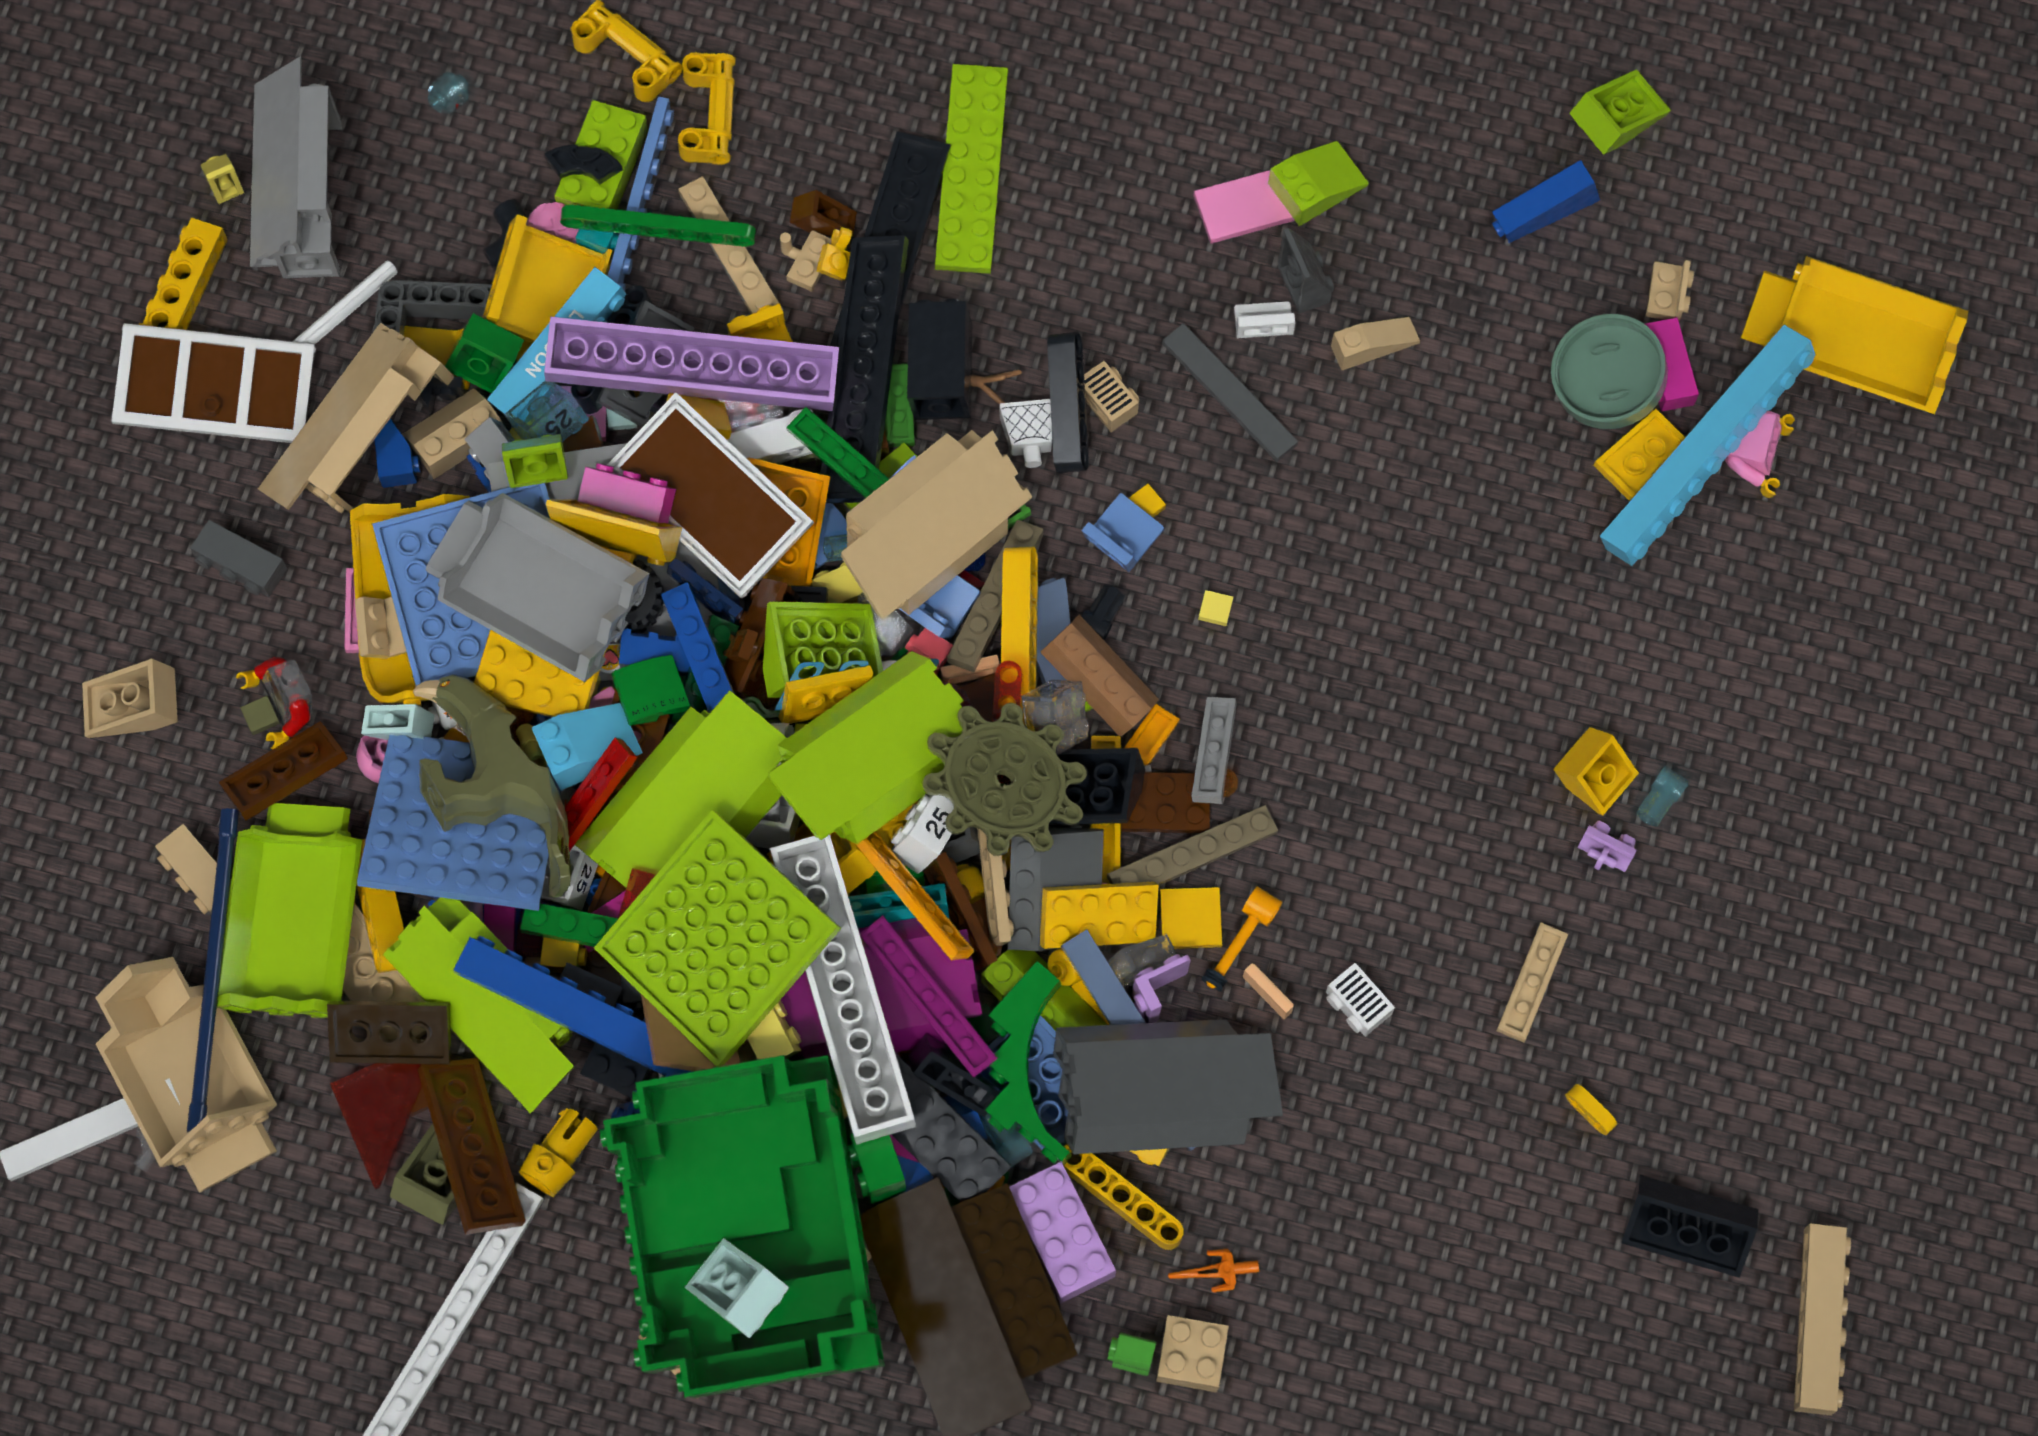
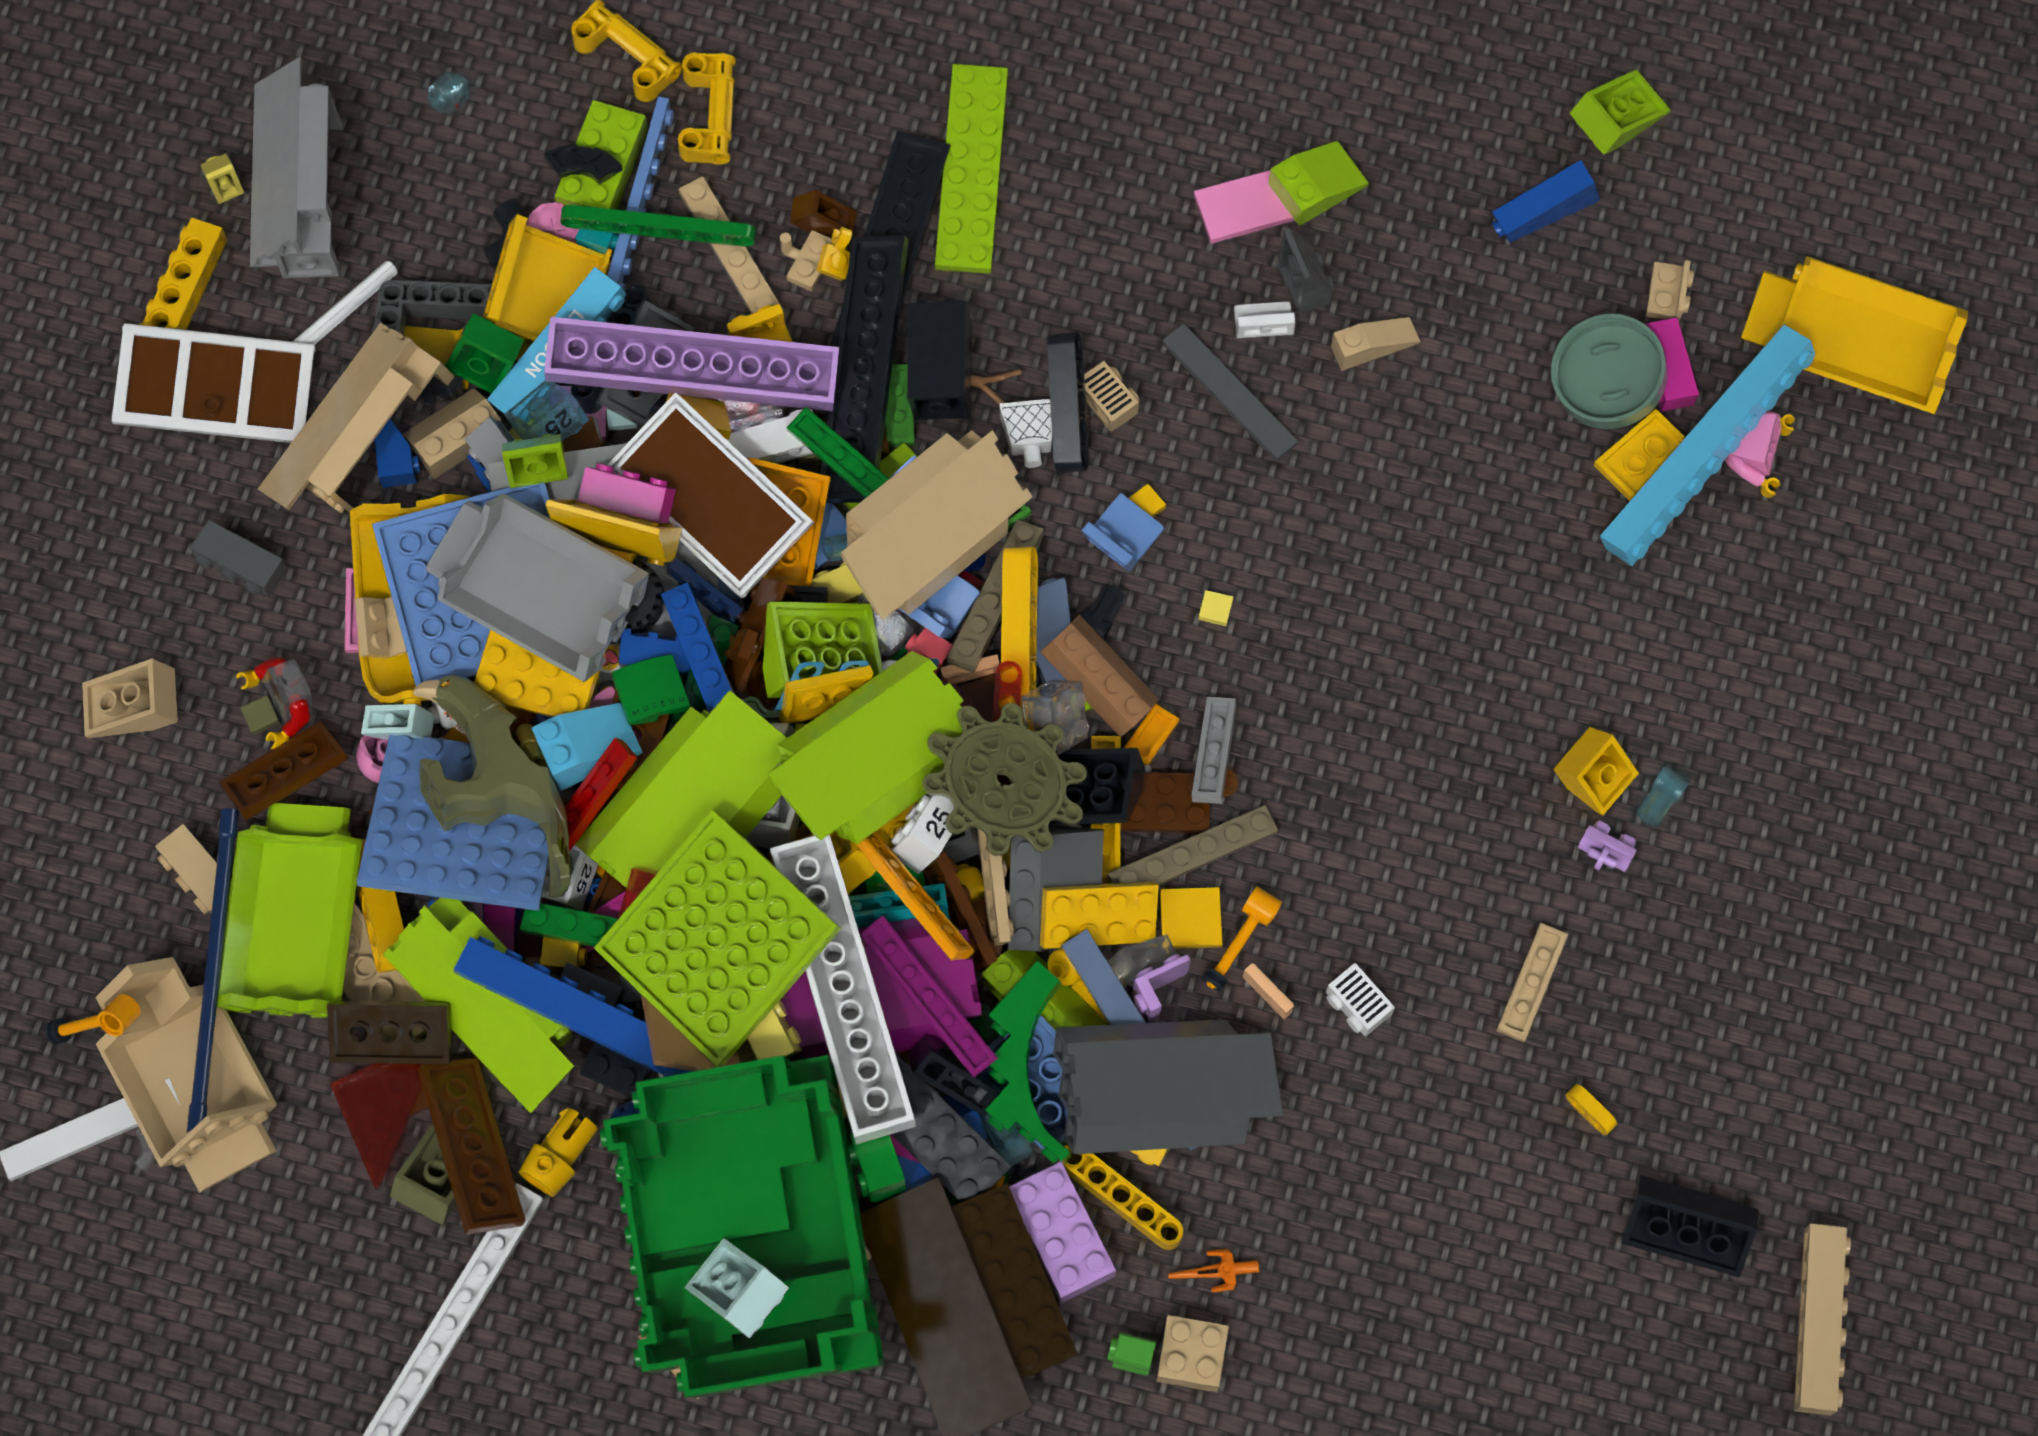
(112, 1019): none -> light orange piece

